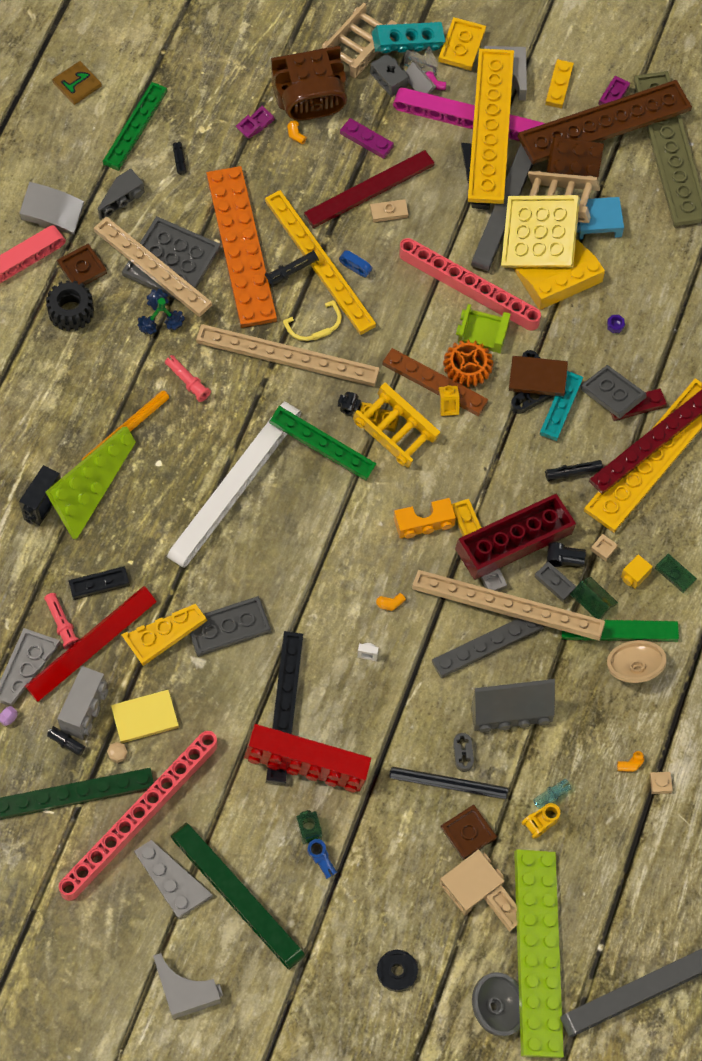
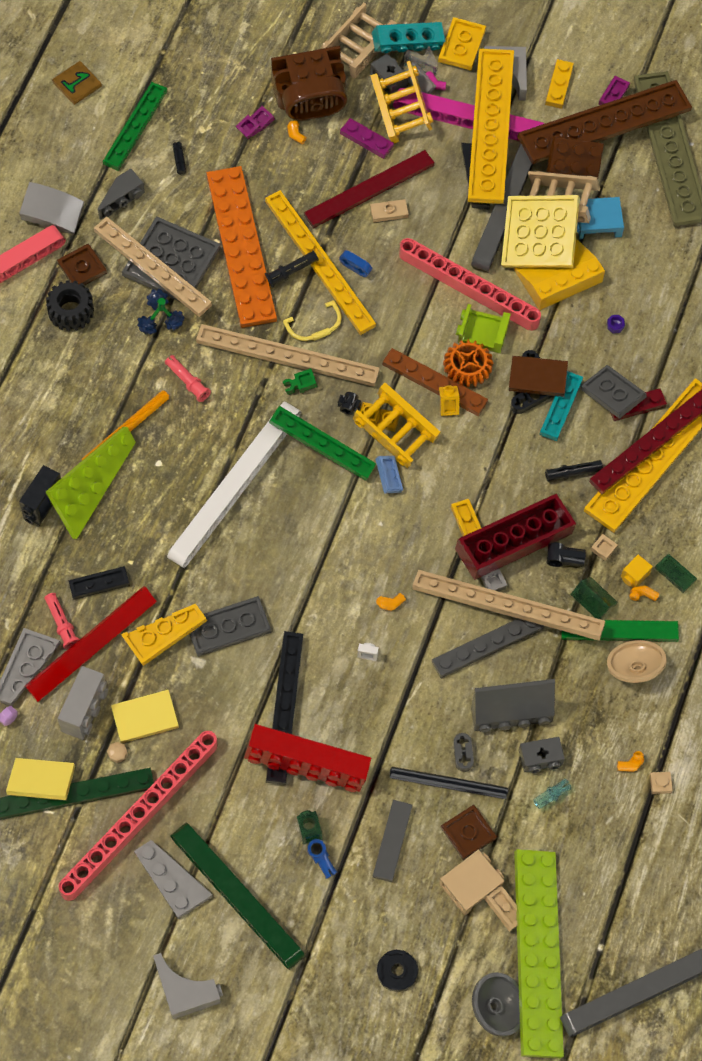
(40, 779): none -> light yellow tile
(65, 740): black axle -> none
(303, 381): none -> green plate
(389, 474): none -> medium blue plate
(390, 114): none -> yellow fence
(392, 841): none -> dark grey tile
(410, 524): light orange arch -> none
(539, 823): yellow piece -> none
(549, 748): none -> dark grey brick
(555, 581): dark grey plate -> none
(637, 592): none -> light orange arm

